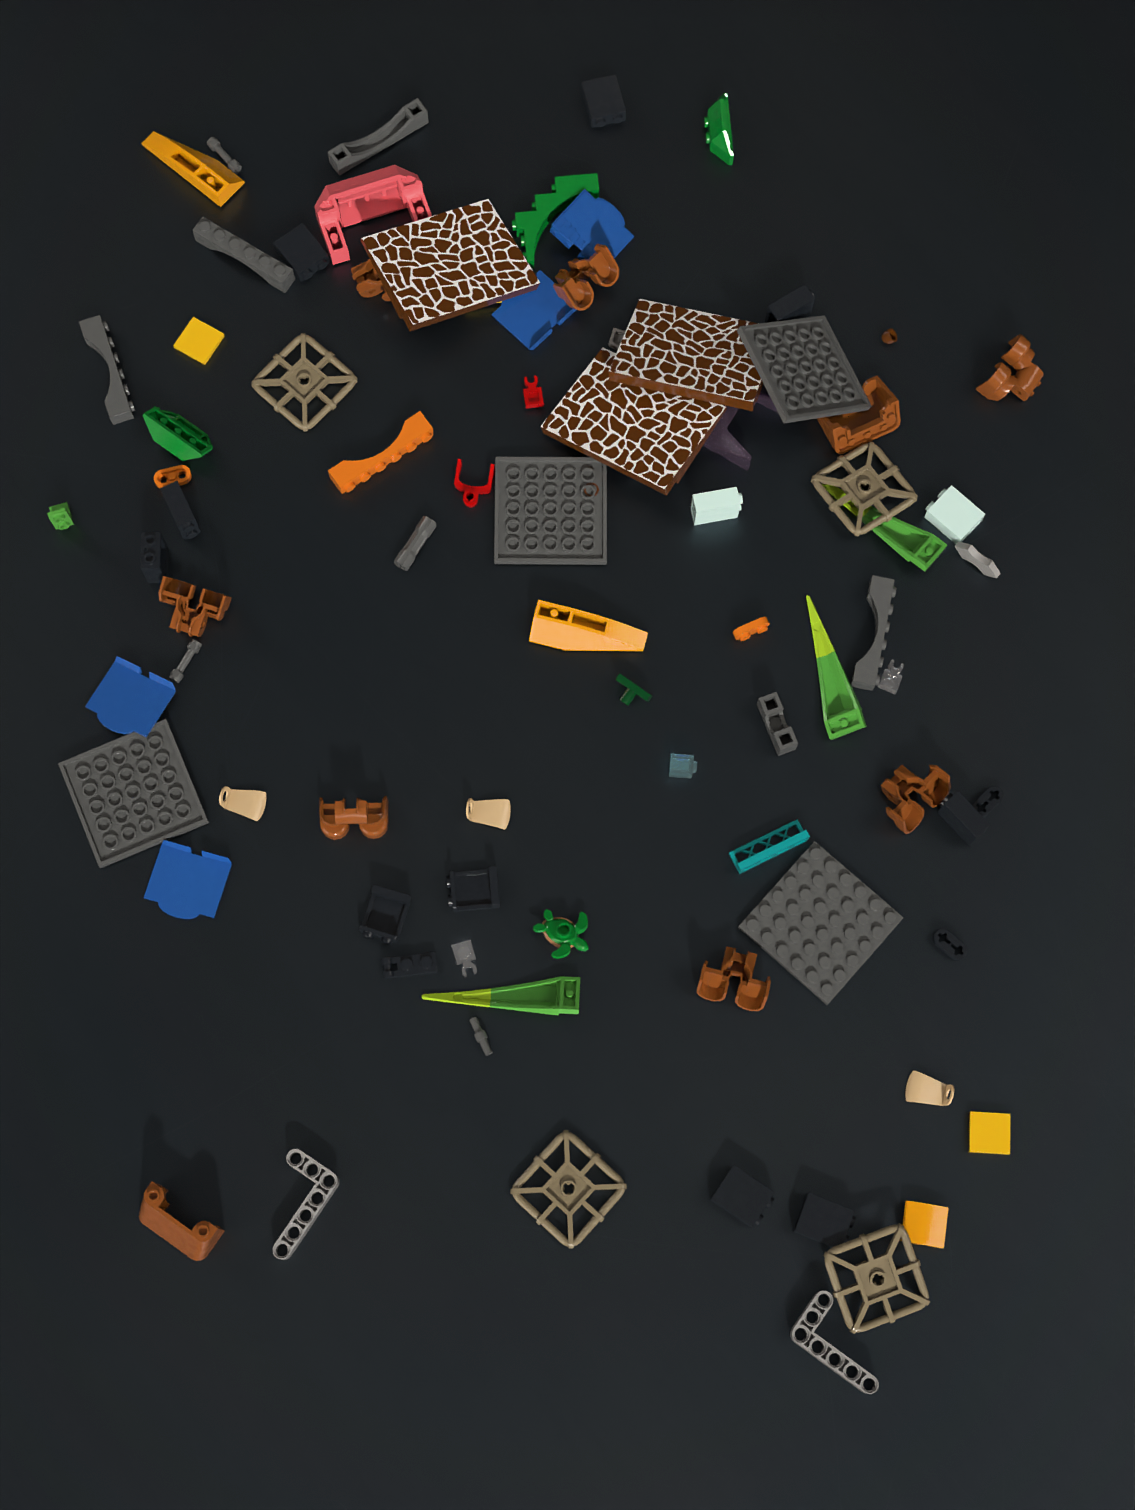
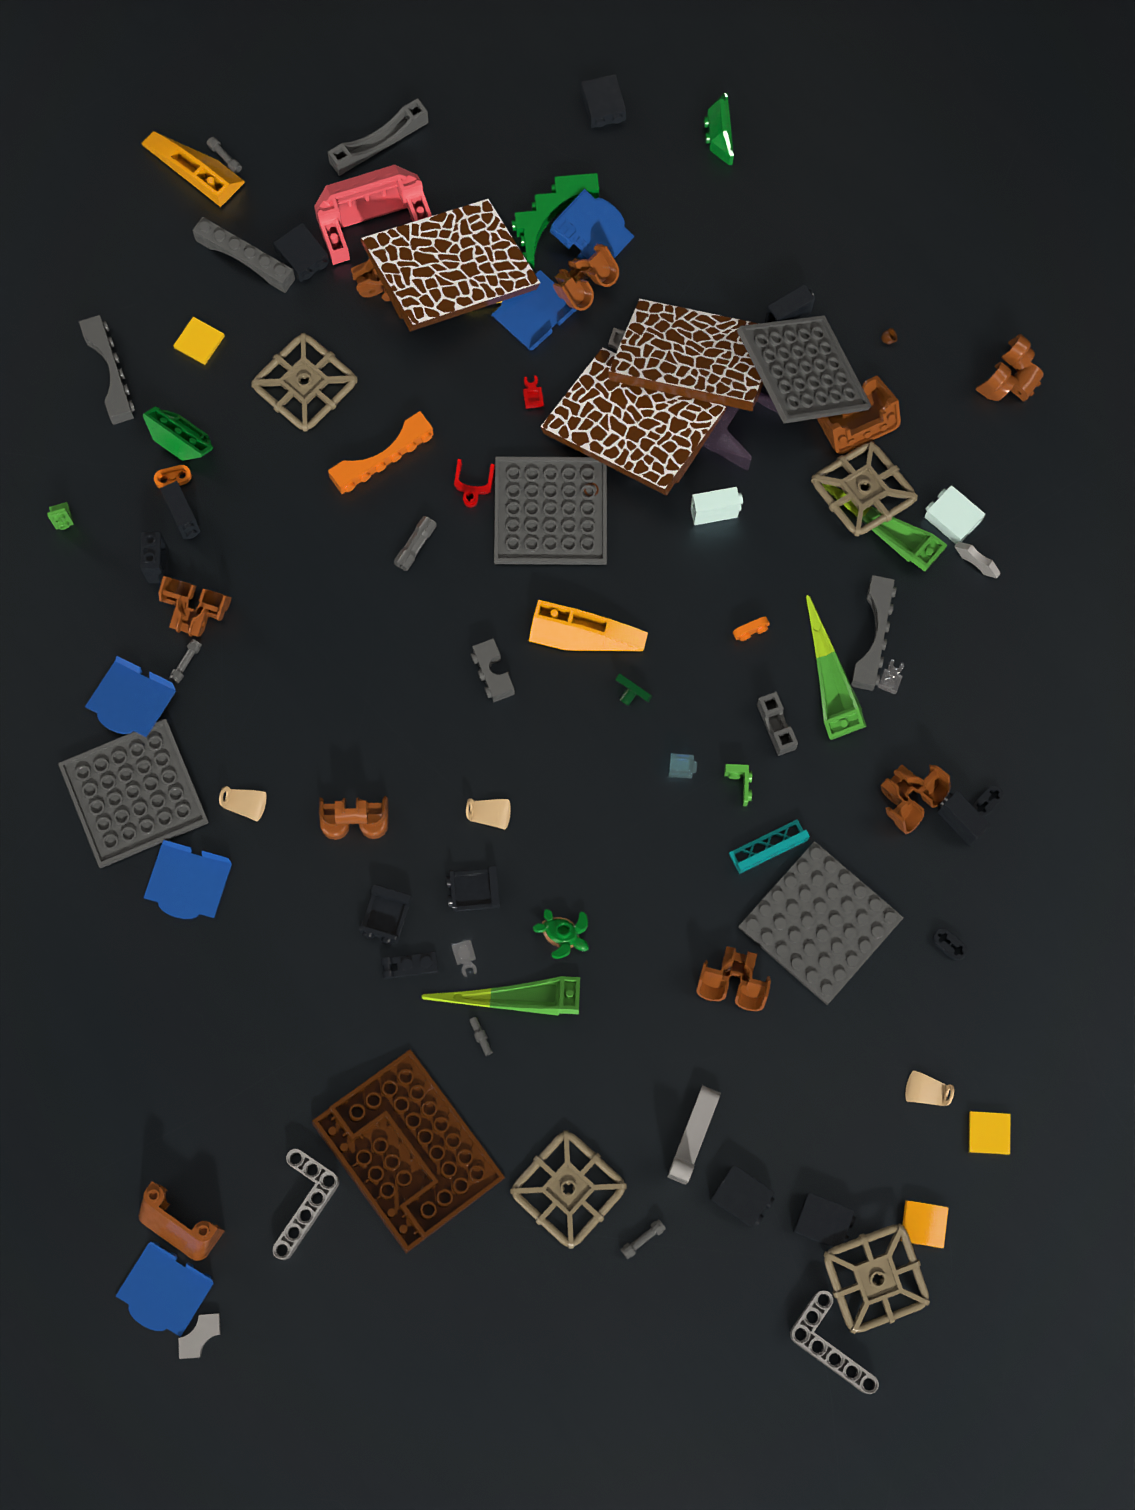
(164, 1291): none -> blue piece
(206, 1328): none -> light grey tile
(407, 1150): none -> reddish brown slope
(497, 685): none -> dark grey arch
(629, 1249): none -> dark grey bar
(693, 1135): none -> light grey beam
(736, 771): none -> bright green bracket

